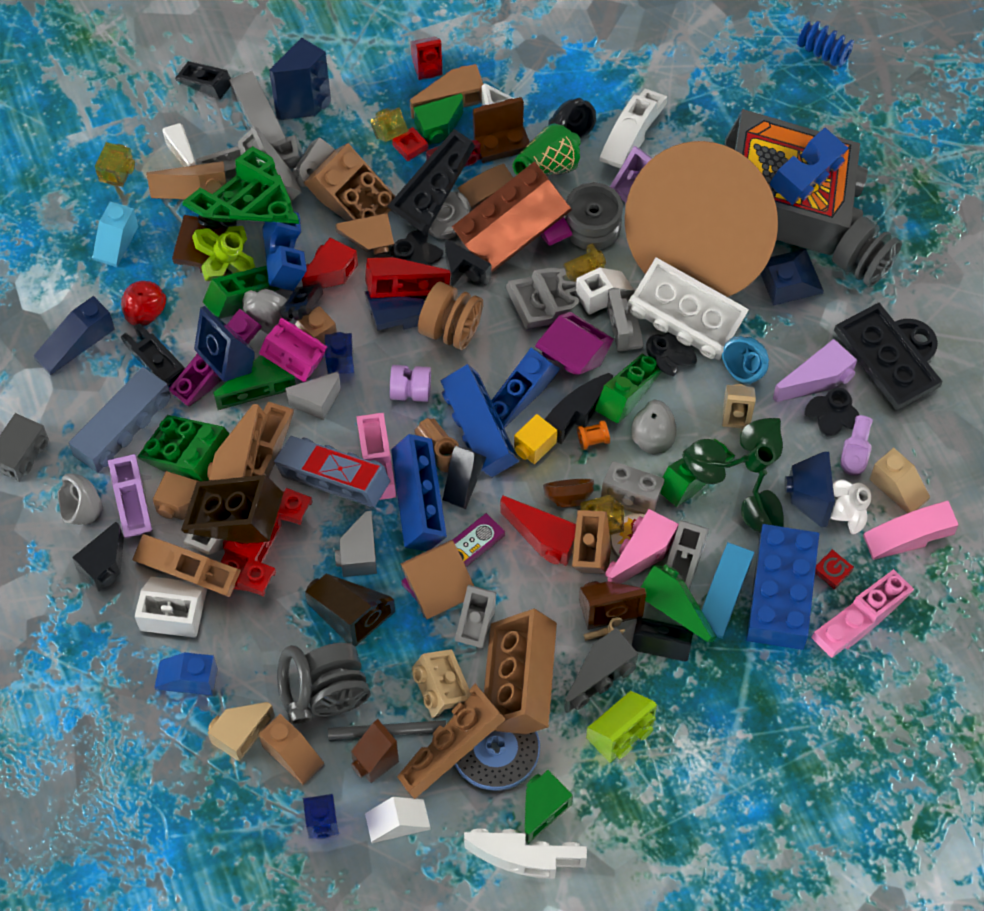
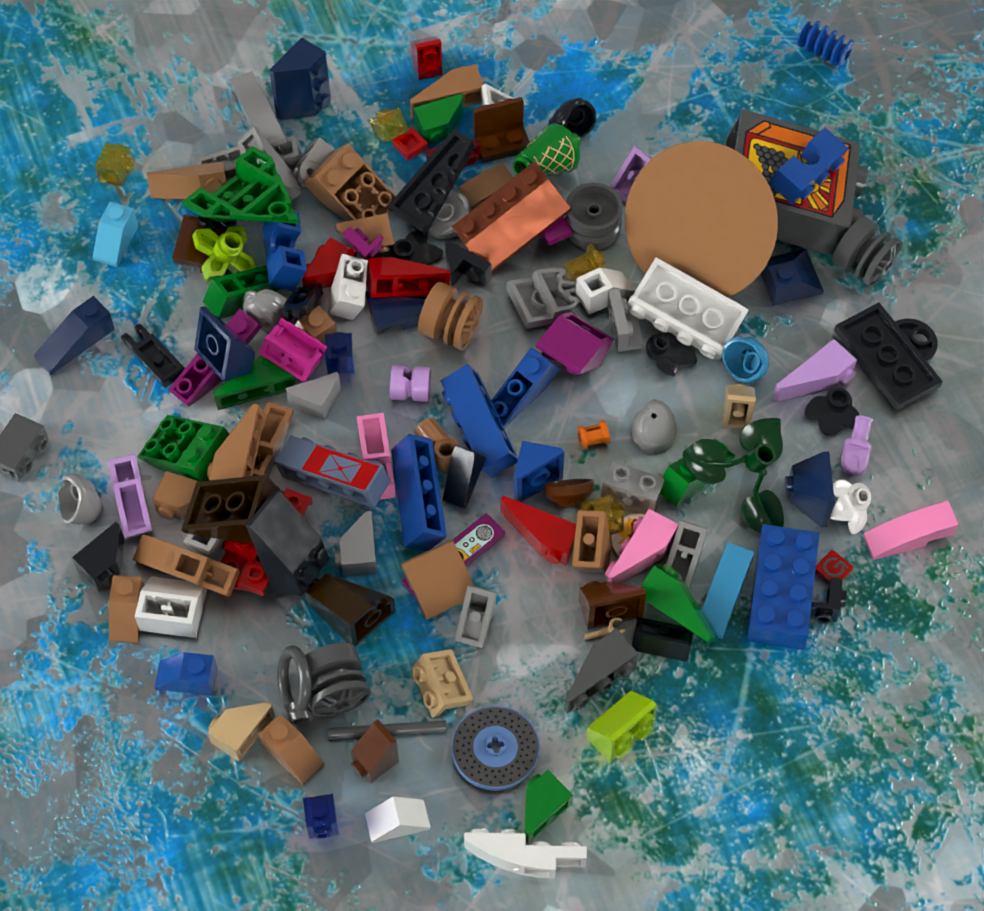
(120, 420): sand blue brick -> none
(122, 609): none -> medium nougat slope
(142, 302): red hair -> none
(178, 143): white slope -> none
(205, 79): black slope -> none
(286, 545): none -> black slope
(348, 288): none -> white slope
(358, 239): none -> magenta bracket
(450, 743): medium nougat wing -> none
(521, 670): medium nougat slope -> none
(535, 439): yellow brick -> none
(536, 467): none -> blue slope
(577, 407): black slope -> none
(627, 388): green slope -> none
(631, 126): white slope -> none
(830, 610): none -> black bracket
(863, 614): bright pink slope -> none
(900, 481): tan slope -> none

